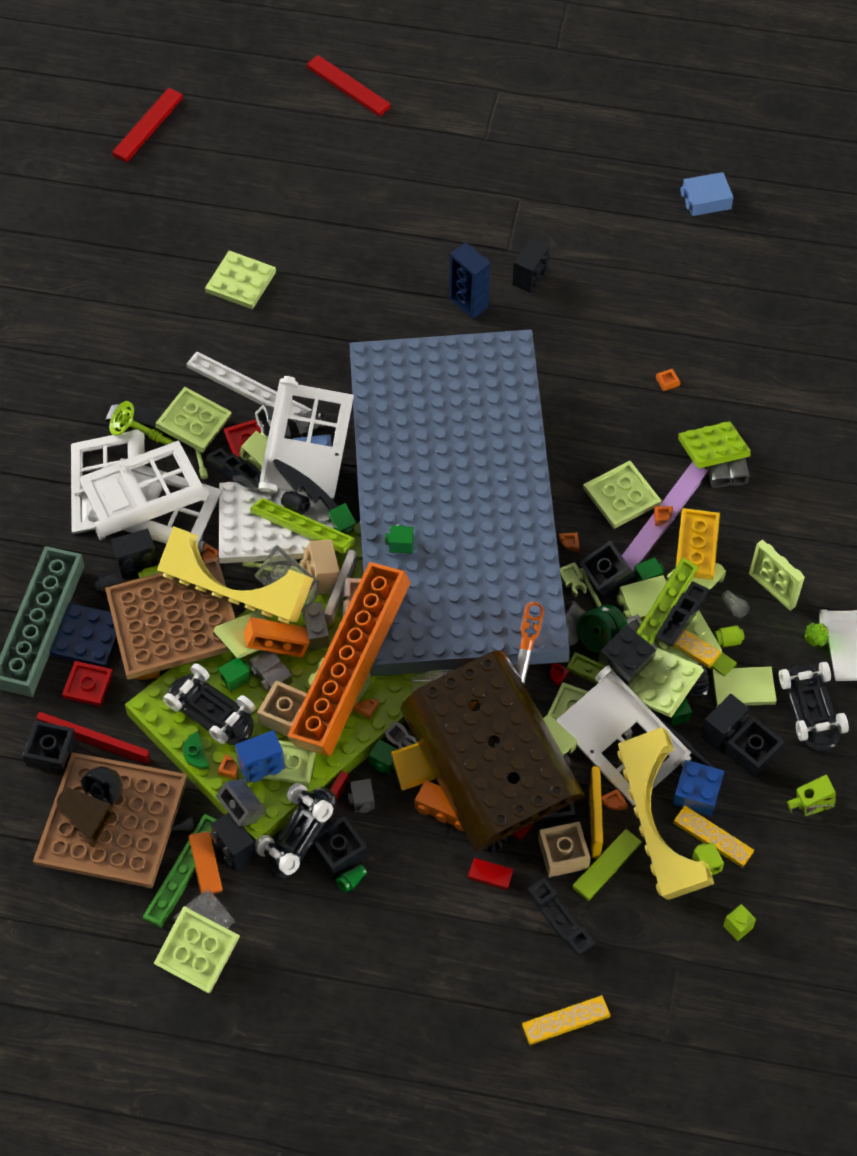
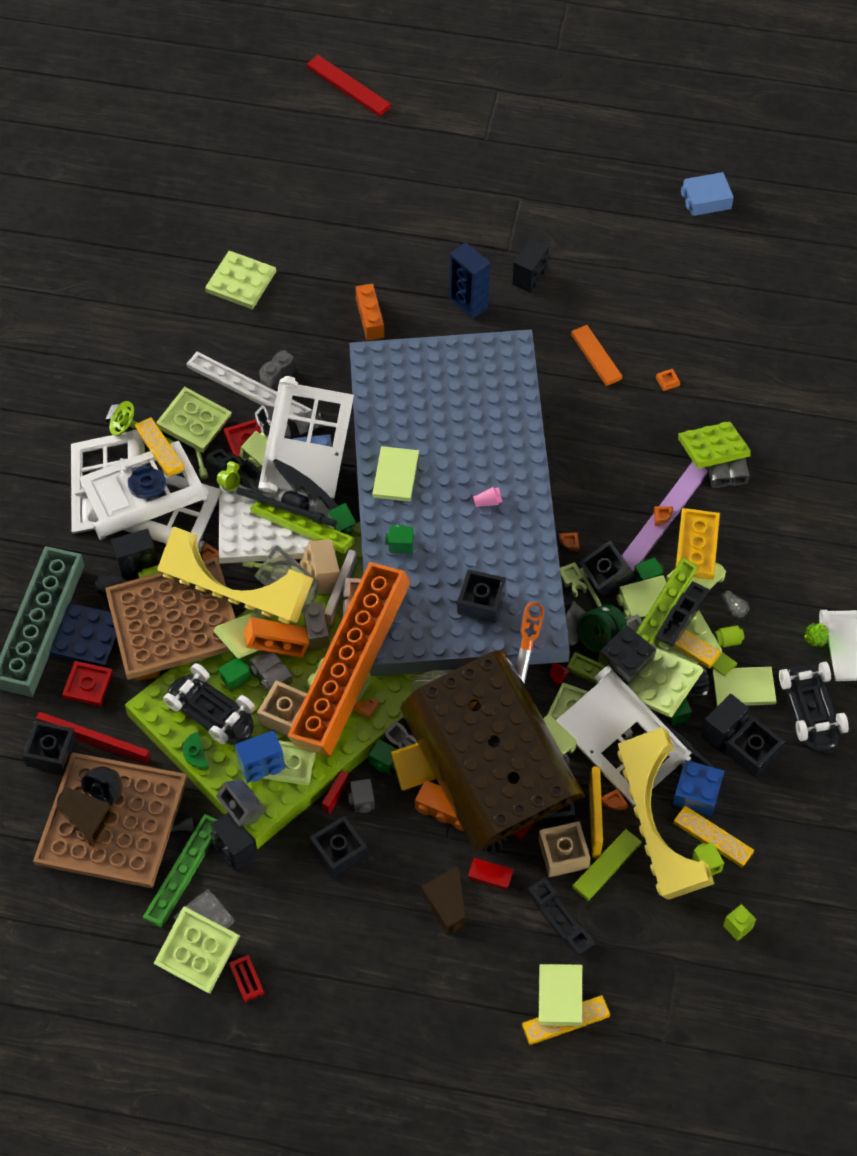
(146, 482): none -> dark blue tile
(147, 125): red tile -> none
(159, 447): none -> yellow tile
(205, 862): orange tile -> none
(228, 768): orange tile -> none
(230, 478): none -> lime piece
(252, 994): none -> red tile
(274, 370): none -> flat silver brick
(299, 832): black piece -> none
(317, 517): none -> black bar
(349, 879): green cone -> none
(369, 312): none -> orange brick
(395, 474): none -> yellowish green tile
(446, 900): none -> dark brown slope
(481, 596): none -> black brick
(488, 498): none -> bright pink cone
(560, 995): none -> yellowish green tile
(596, 355): none -> orange tile
(622, 494): yellowish green plate -> none
(776, 575): yellowish green plate -> none
(814, 797): lime torso -> none

